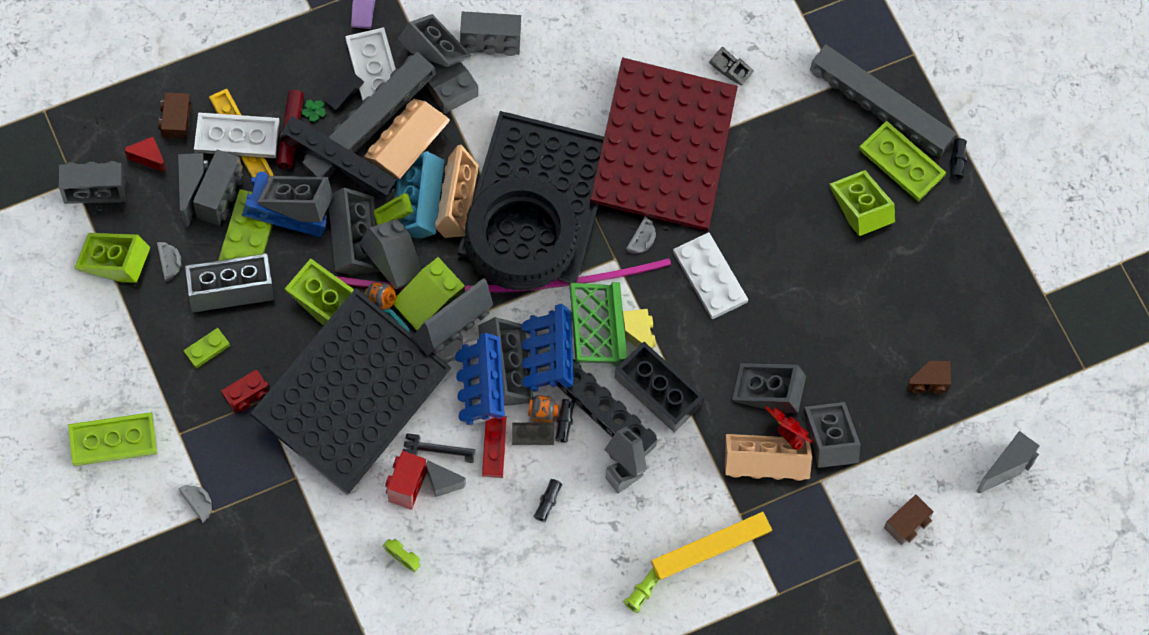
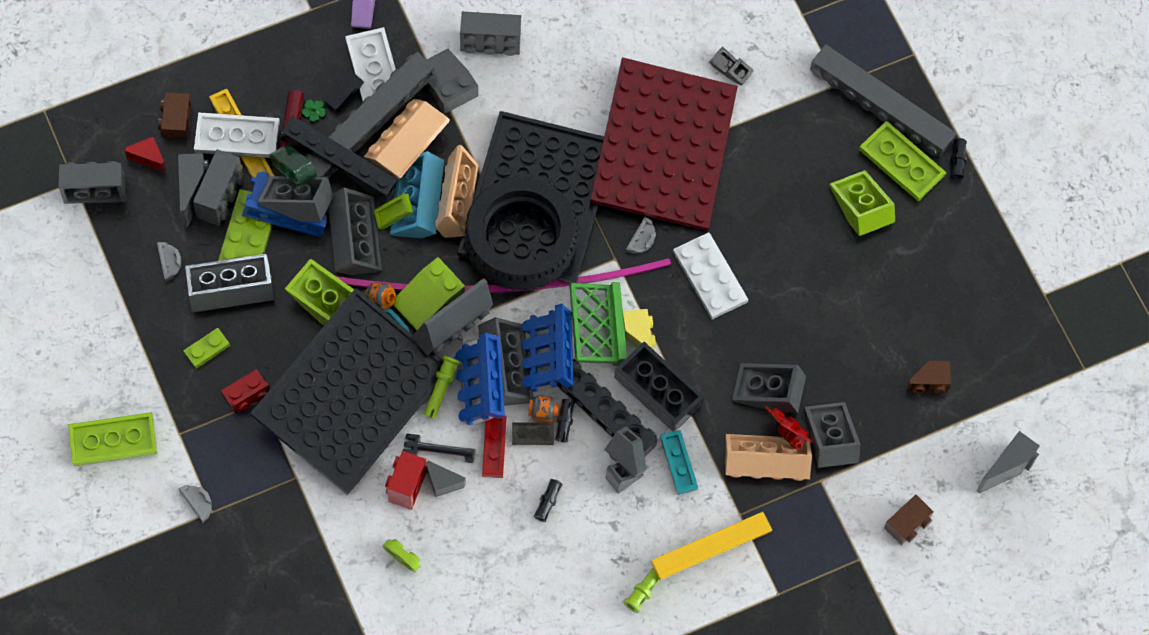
(113, 256): lime slope -> none
(293, 165): none -> clear green beam
(392, 252): dark grey slope -> none
(433, 41): dark grey slope -> none
(444, 376): none -> lime pin
(679, 462): none -> teal plate

